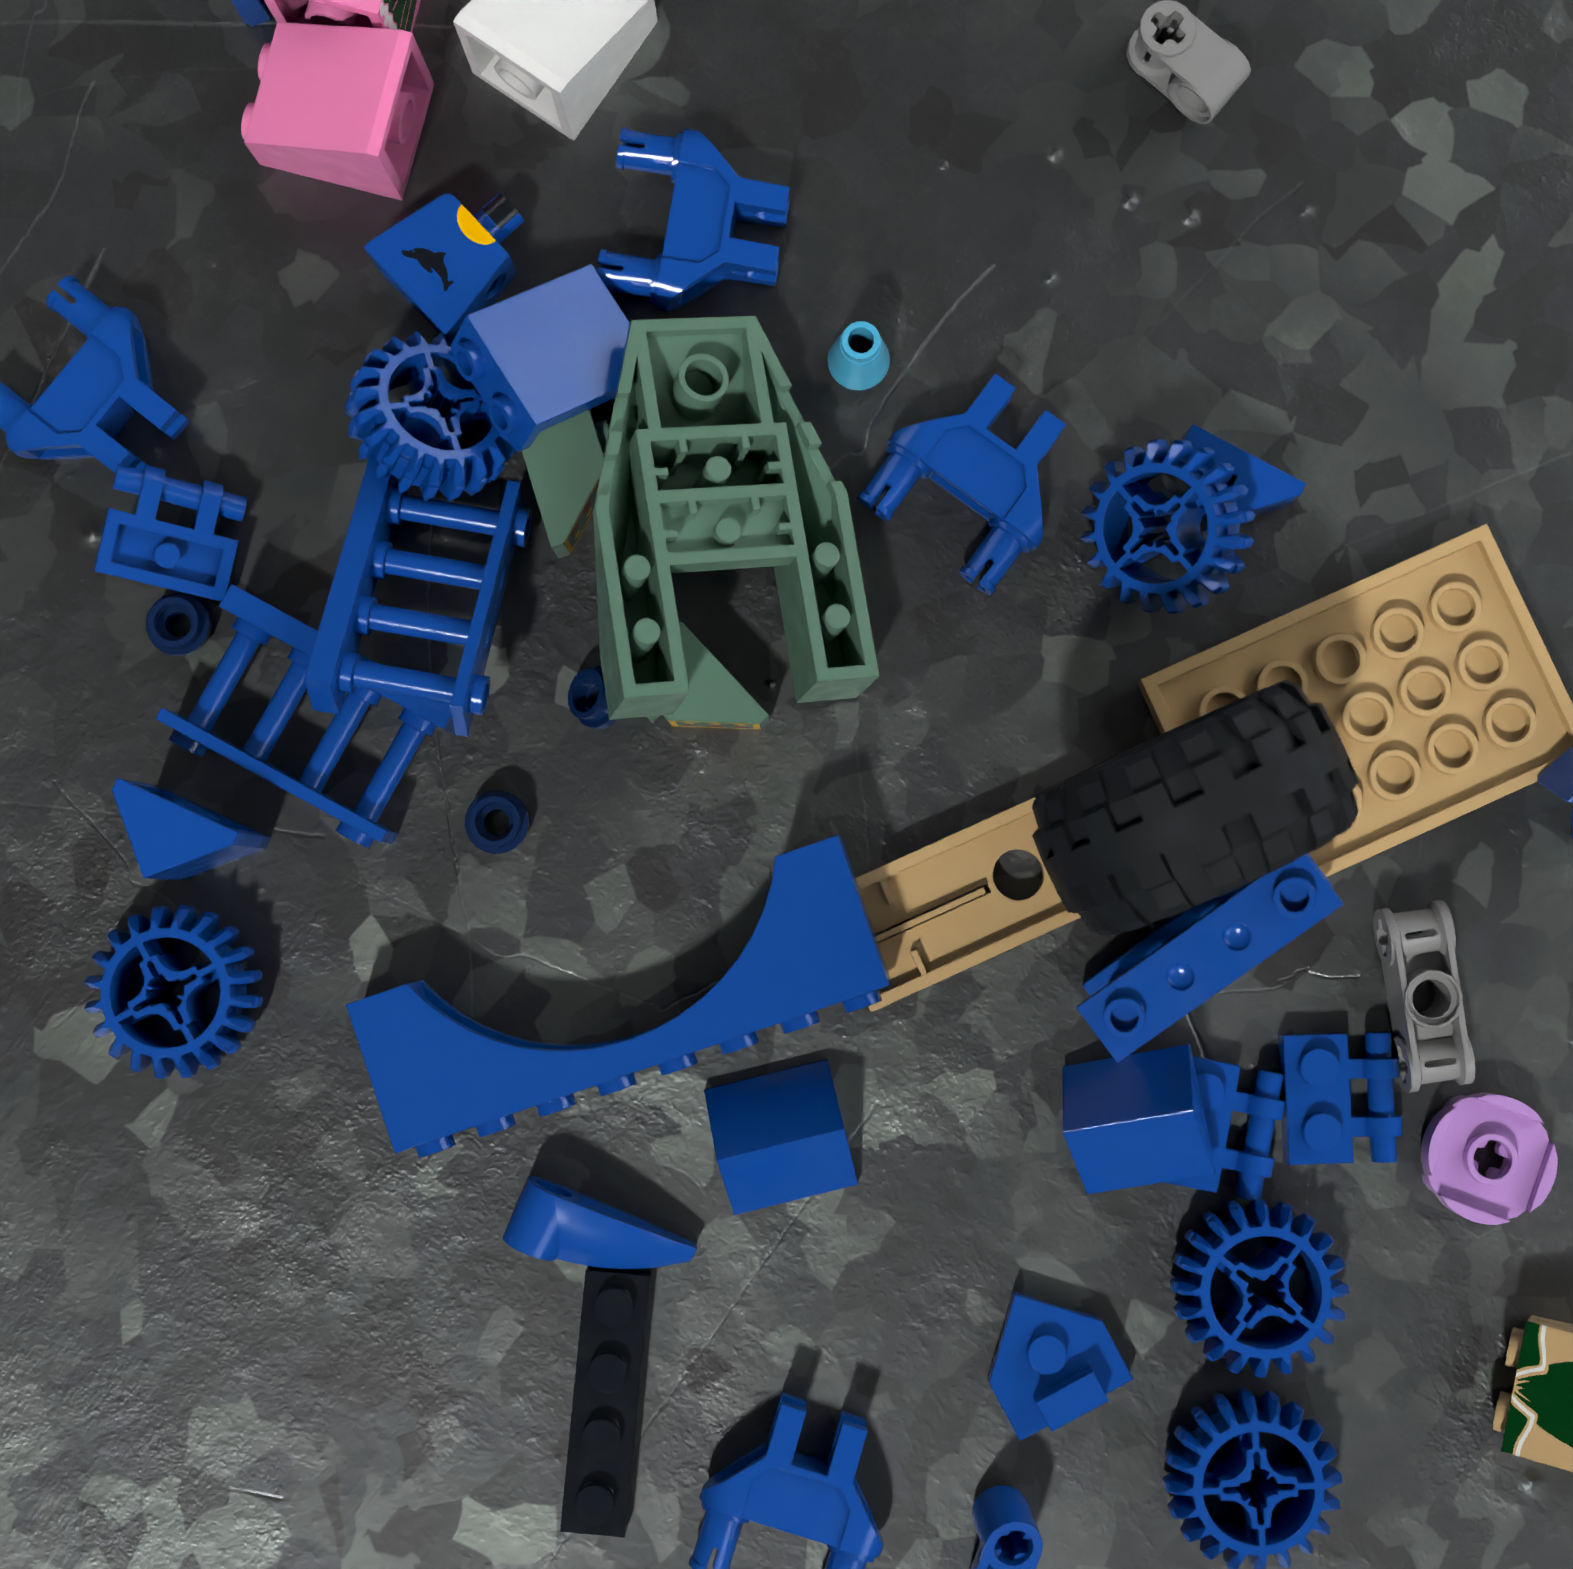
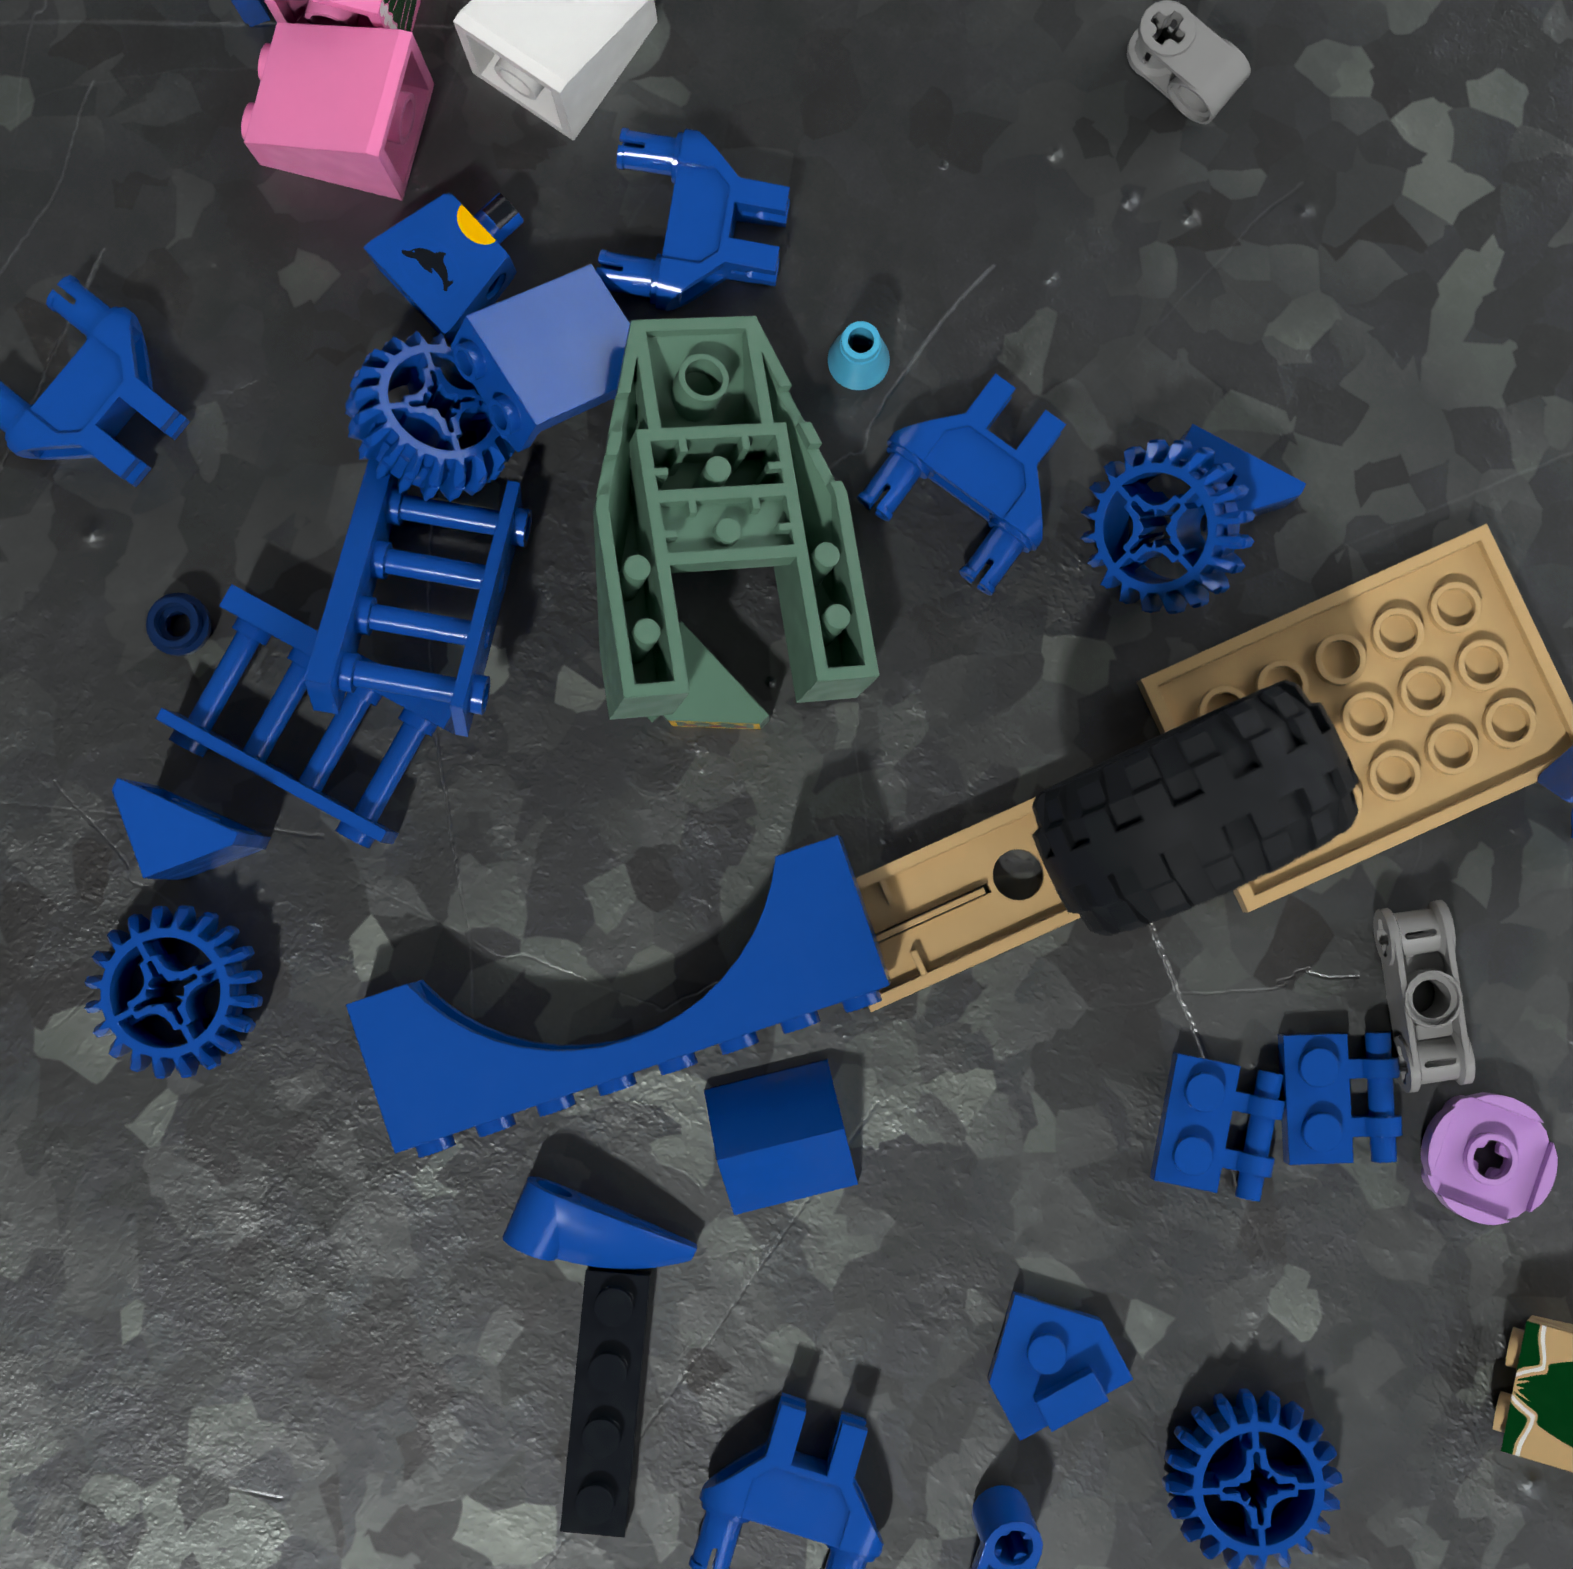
(164, 552): blue plate -> none
(477, 817): dark blue plate -> none
(565, 476): sand green slope -> none
(588, 699): dark blue plate -> none
(1136, 1120): blue slope -> none
(1202, 954): blue fence -> none
(1247, 1308): blue gear -> none

